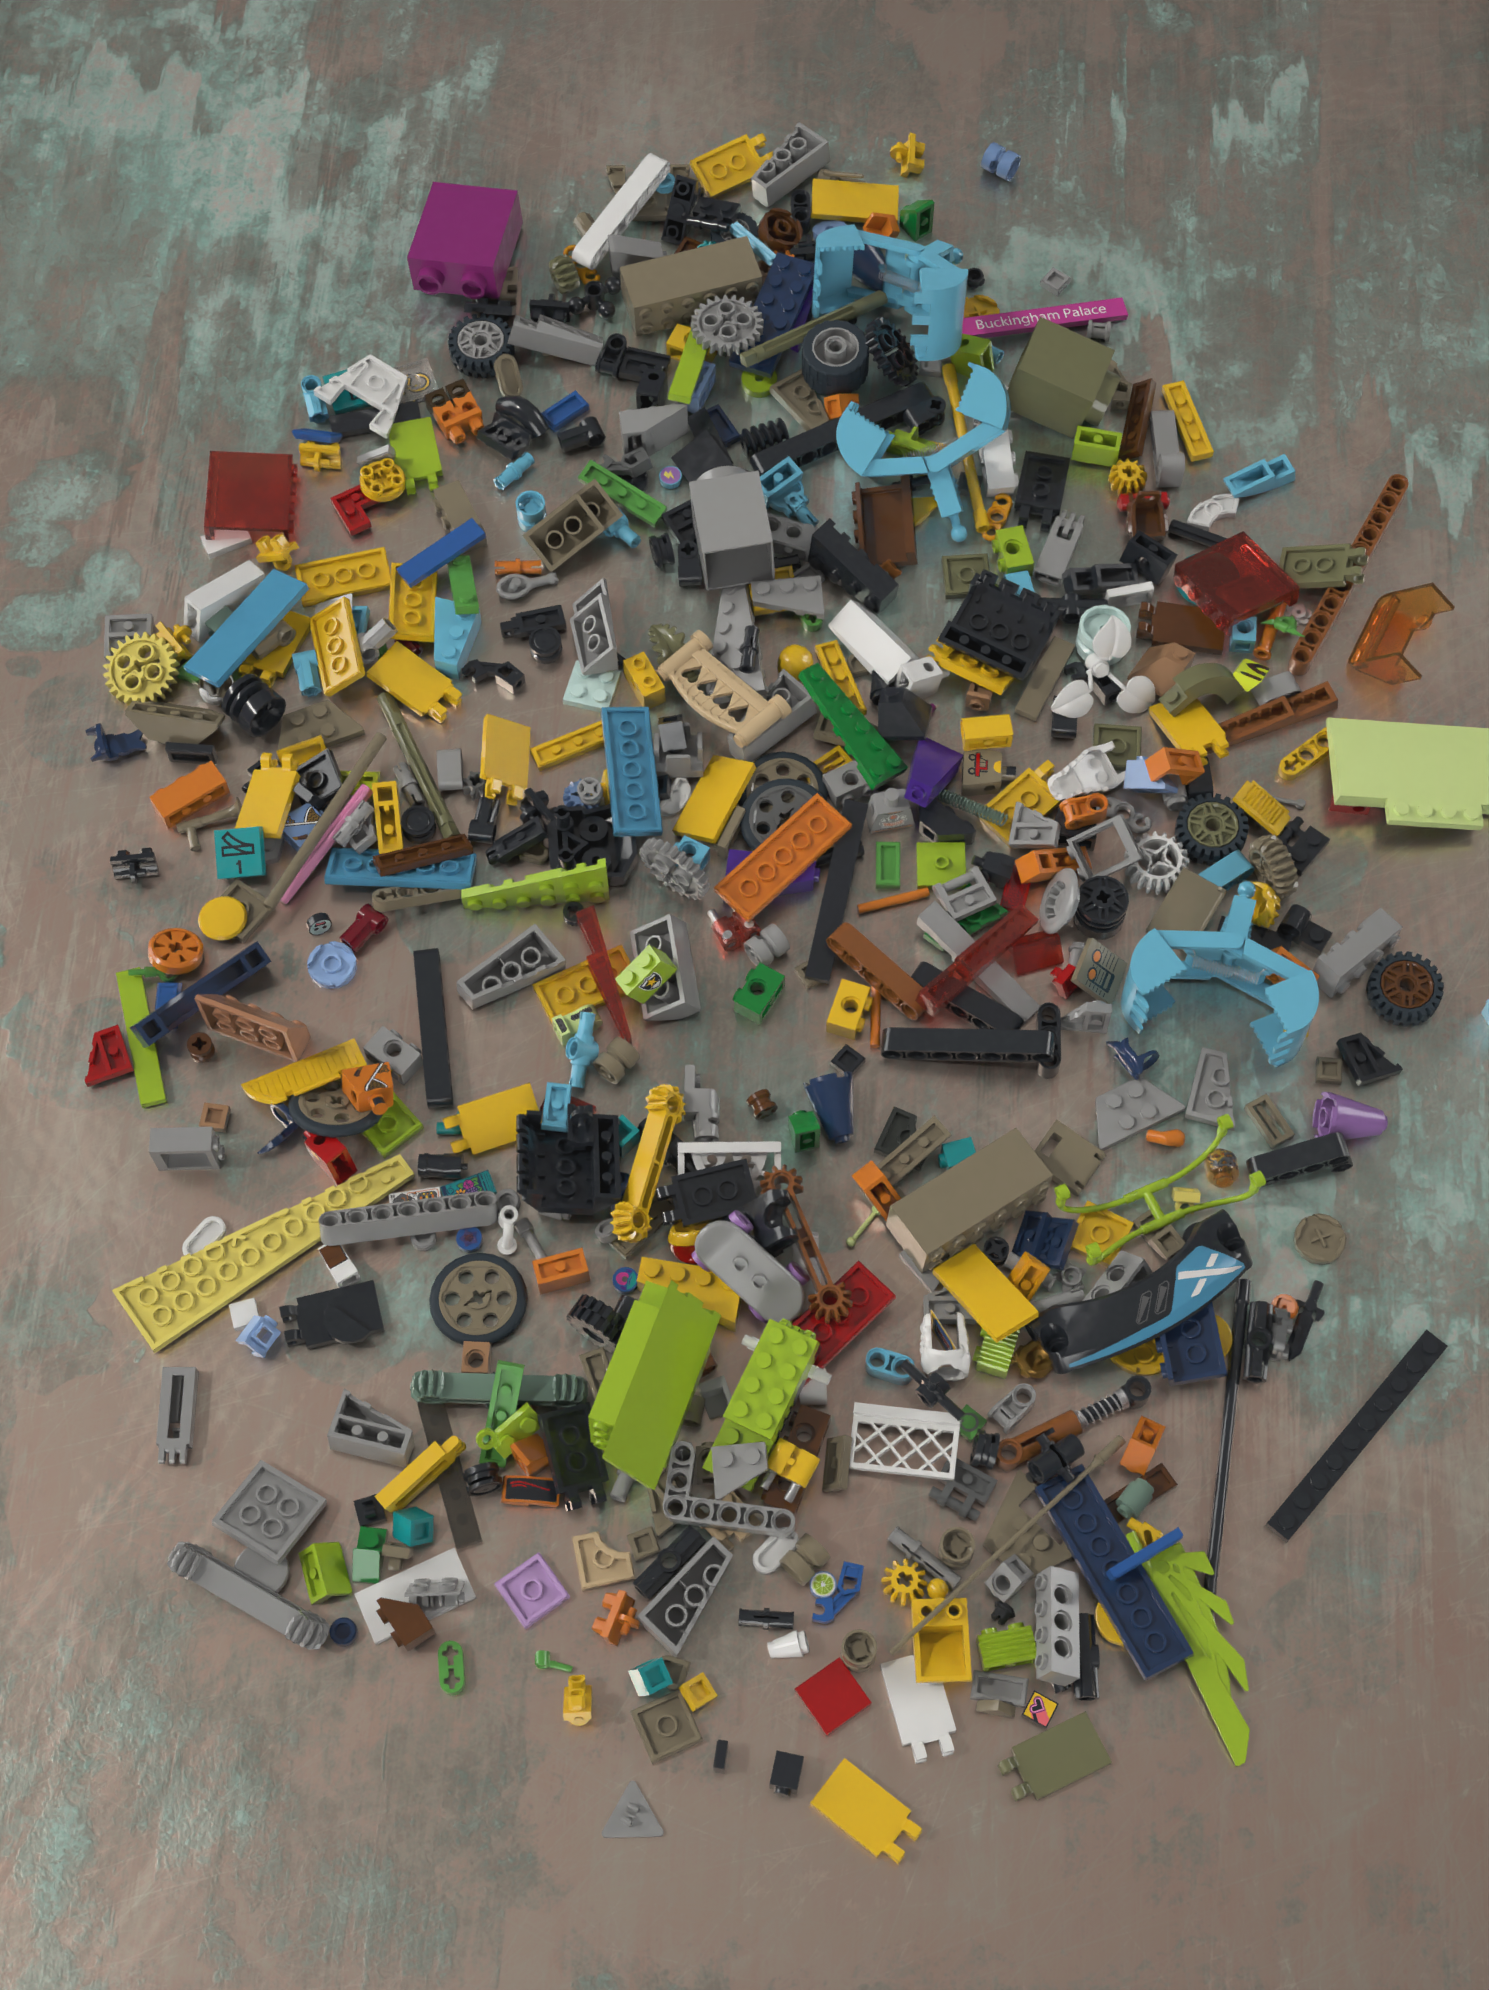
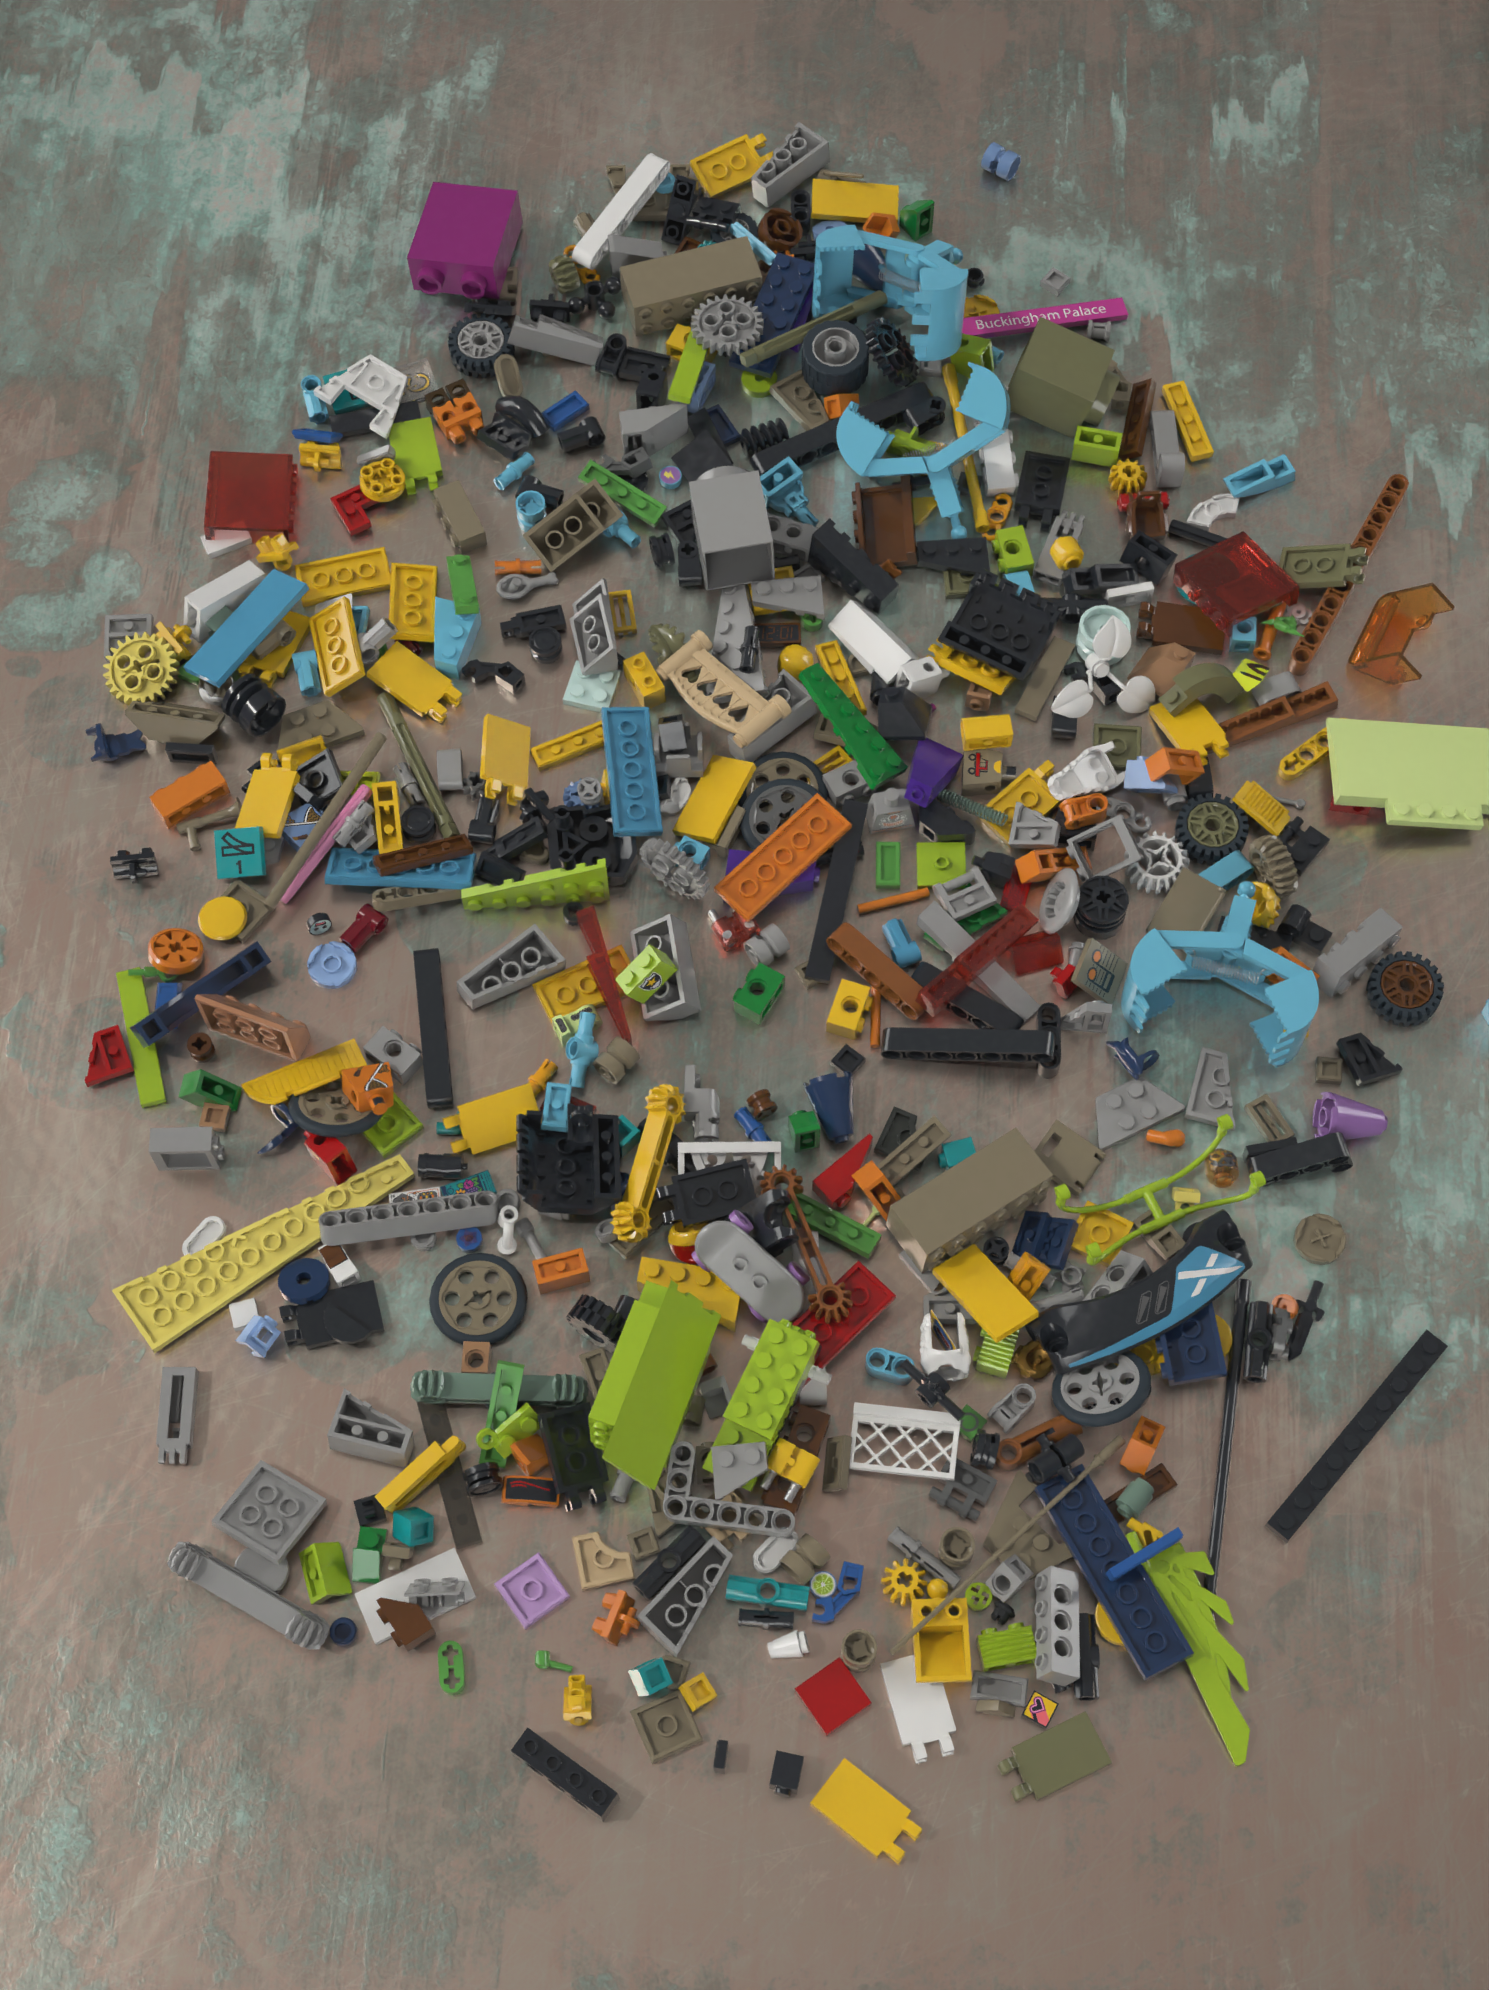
(205, 1087): none -> green slope
(301, 1269): none -> dark blue tile
(441, 552): blue tile -> none
(497, 870): none -> black tile
(542, 1075): none -> light orange pin
(552, 496): none -> black piece
(565, 1774): none -> black brick
(624, 629): none -> yellow tile
(625, 1280): tile -> none
(632, 1817): light grey piece -> none
(753, 1129): none -> blue pin
(779, 634): none -> tile
(786, 1595): none -> teal piece
(836, 1183): none -> red slope
(837, 1226): none -> bright green plate
(903, 949): none -> dark azure piece
(906, 153): yellow hips -> none
(960, 555): none -> black wing
(978, 1596): none -> lime tile
(1066, 553): none -> yellow head
(1104, 1413): none -> wedge
(1261, 1148): none -> black tile

